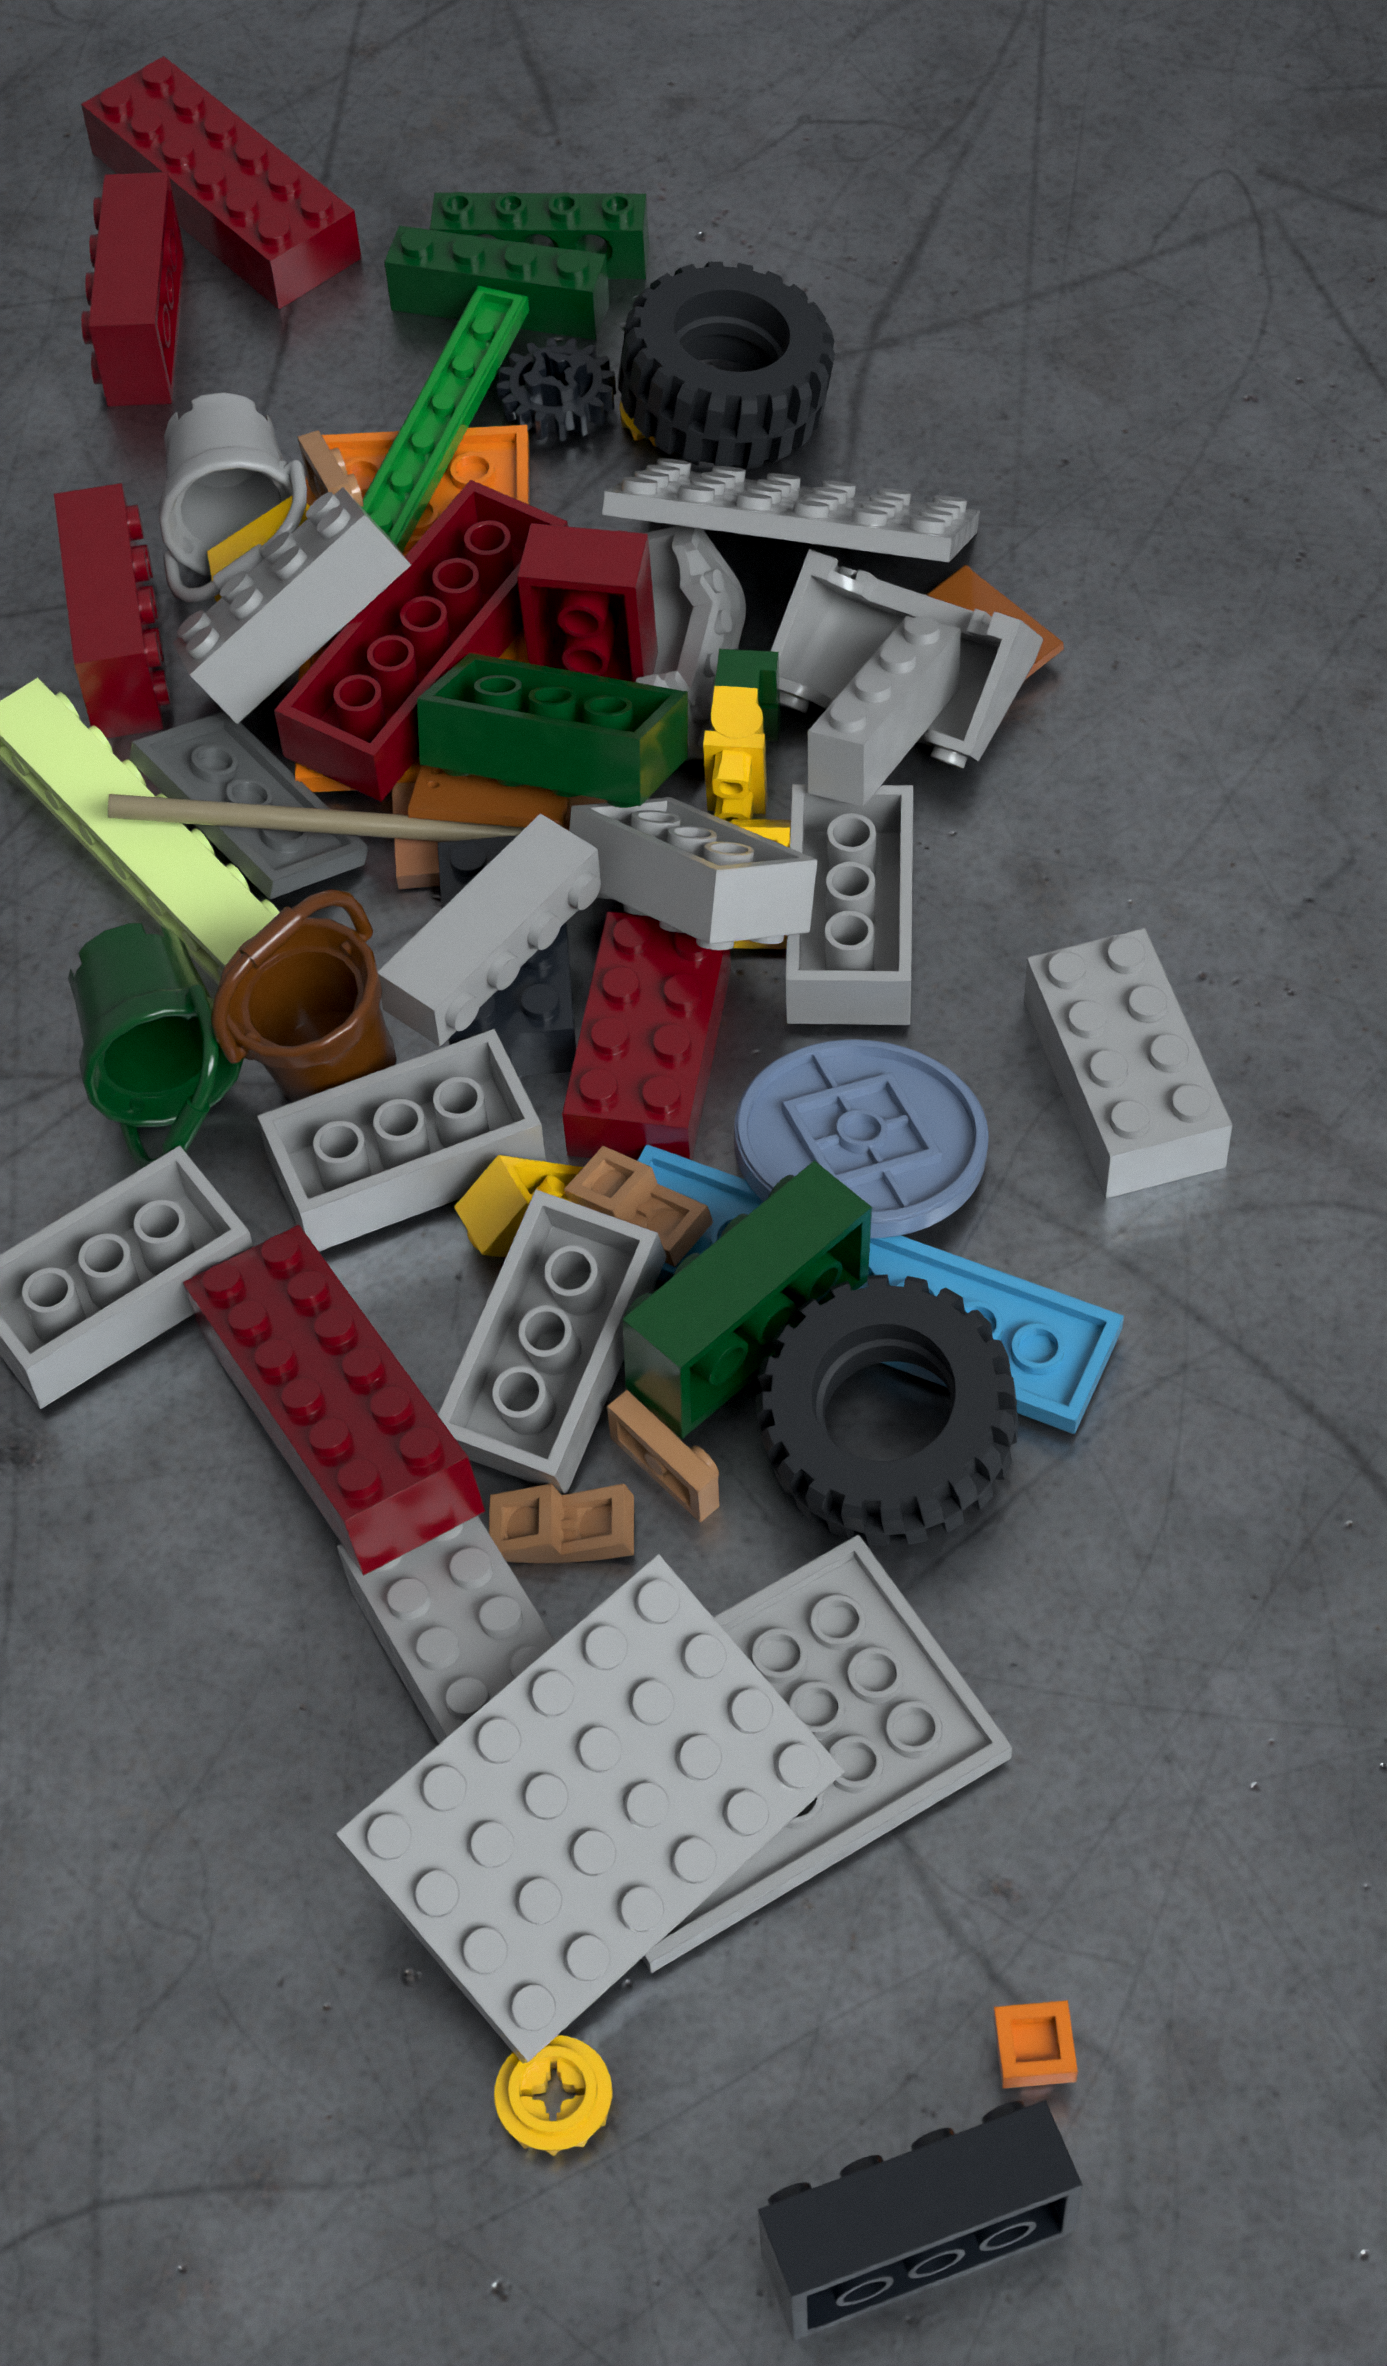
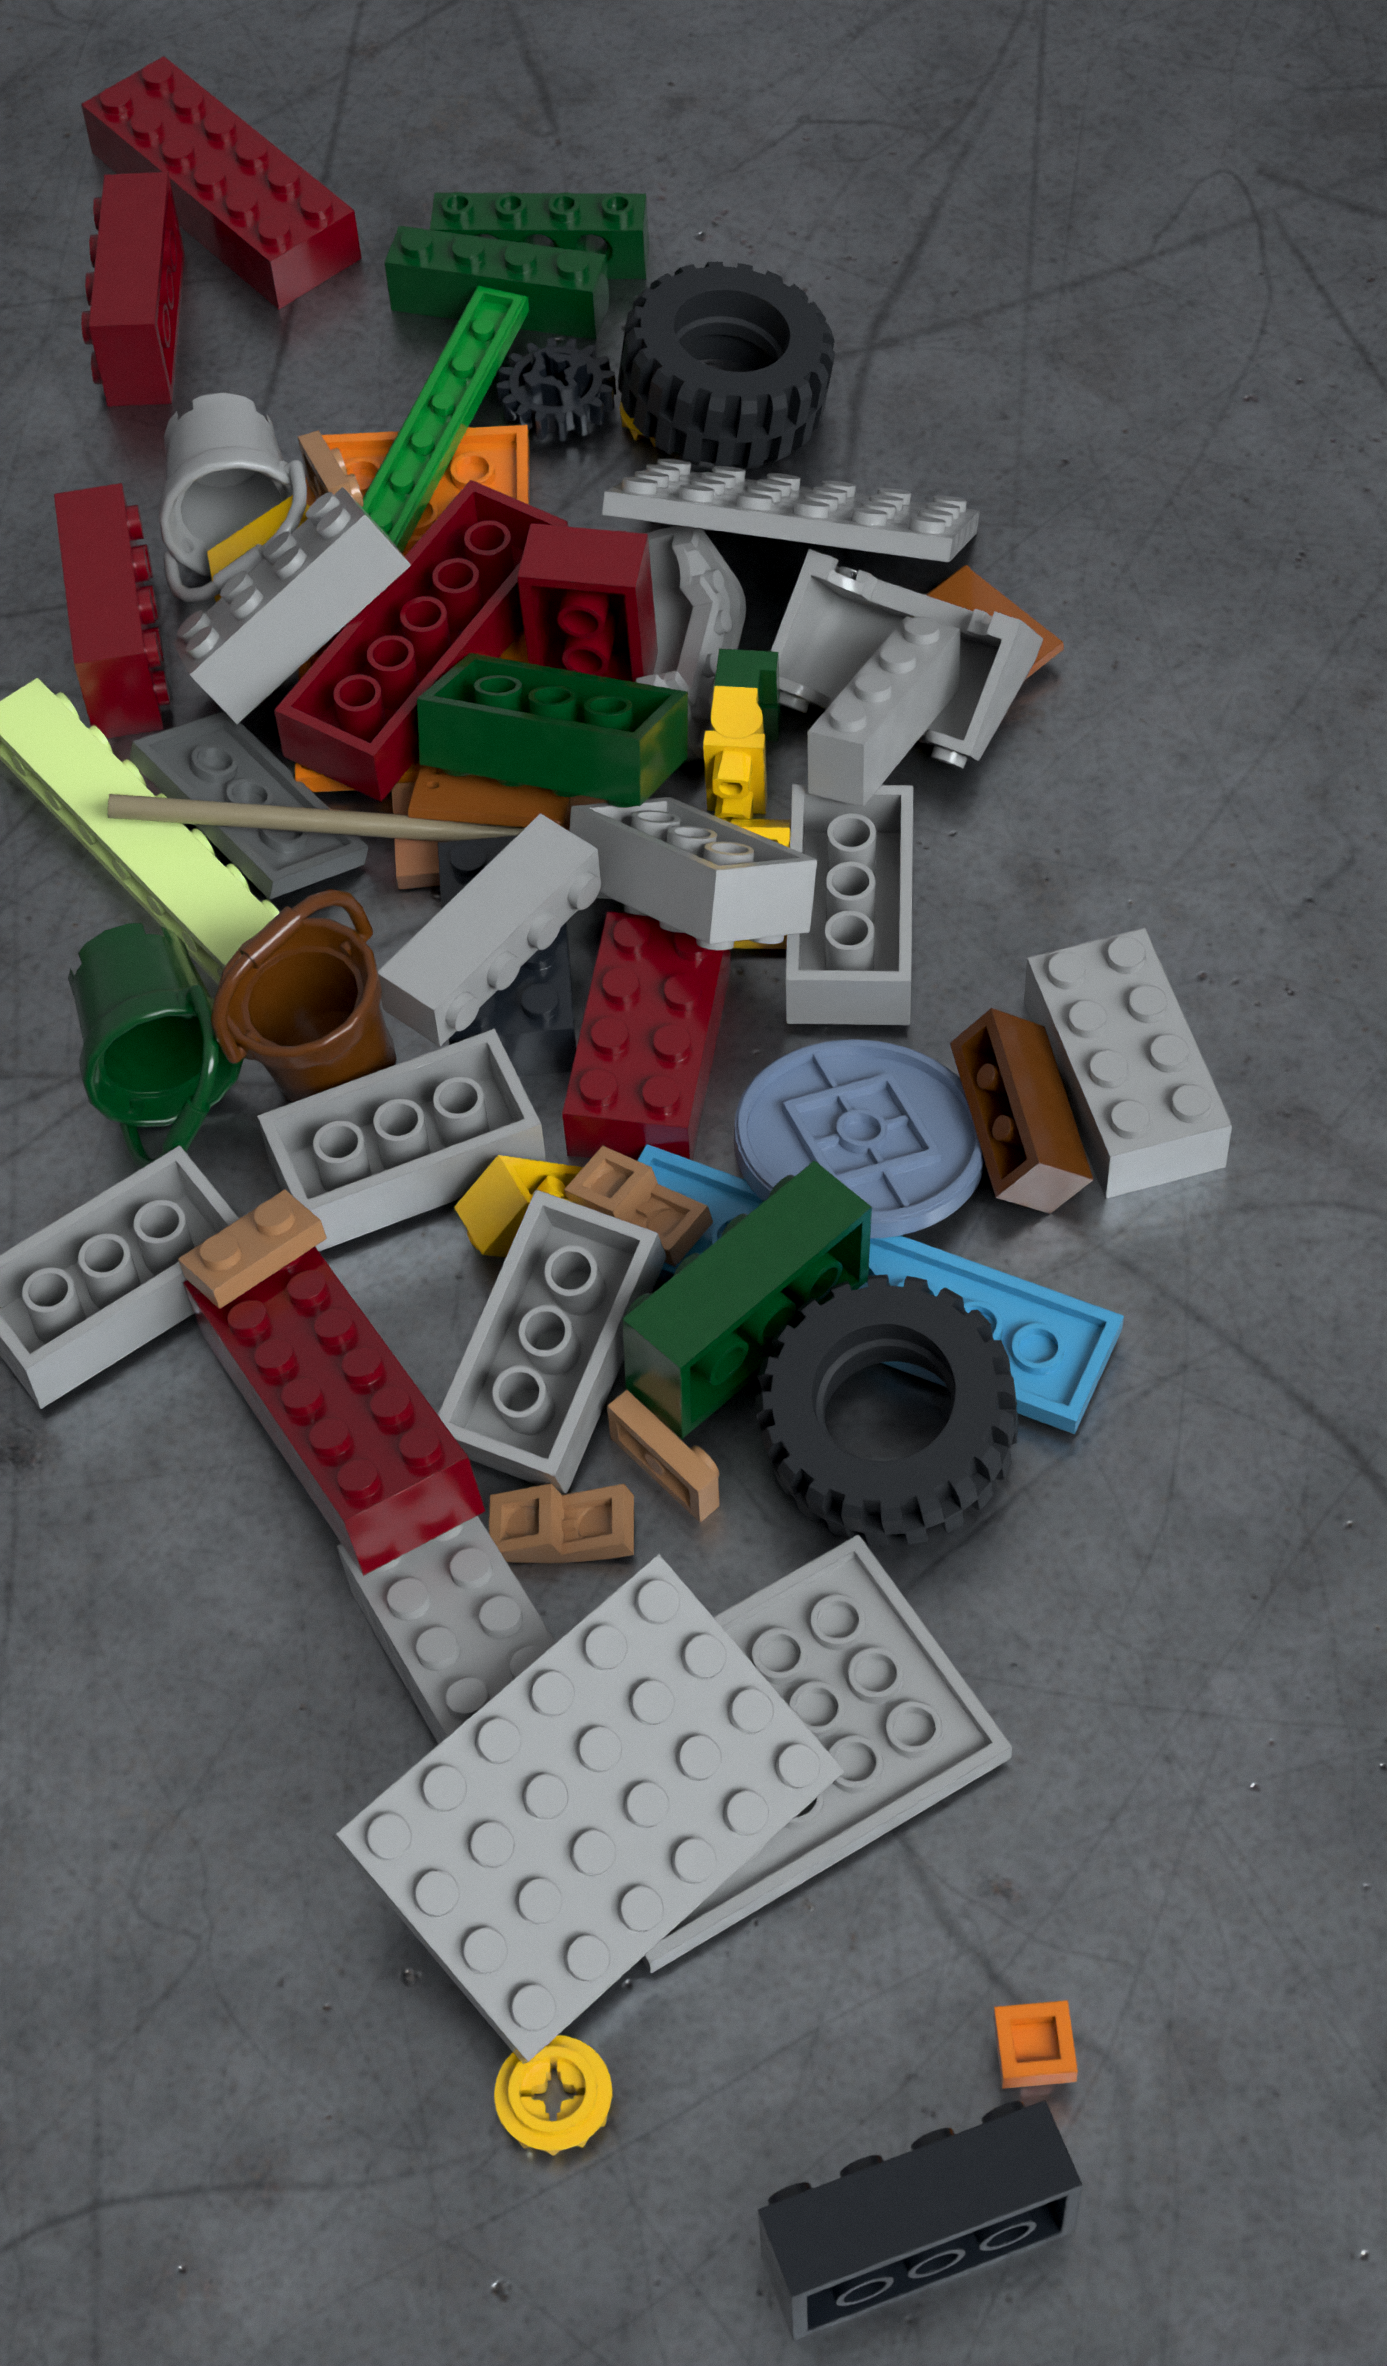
(252, 1248): none -> medium nougat plate
(1020, 1111): none -> reddish brown brick

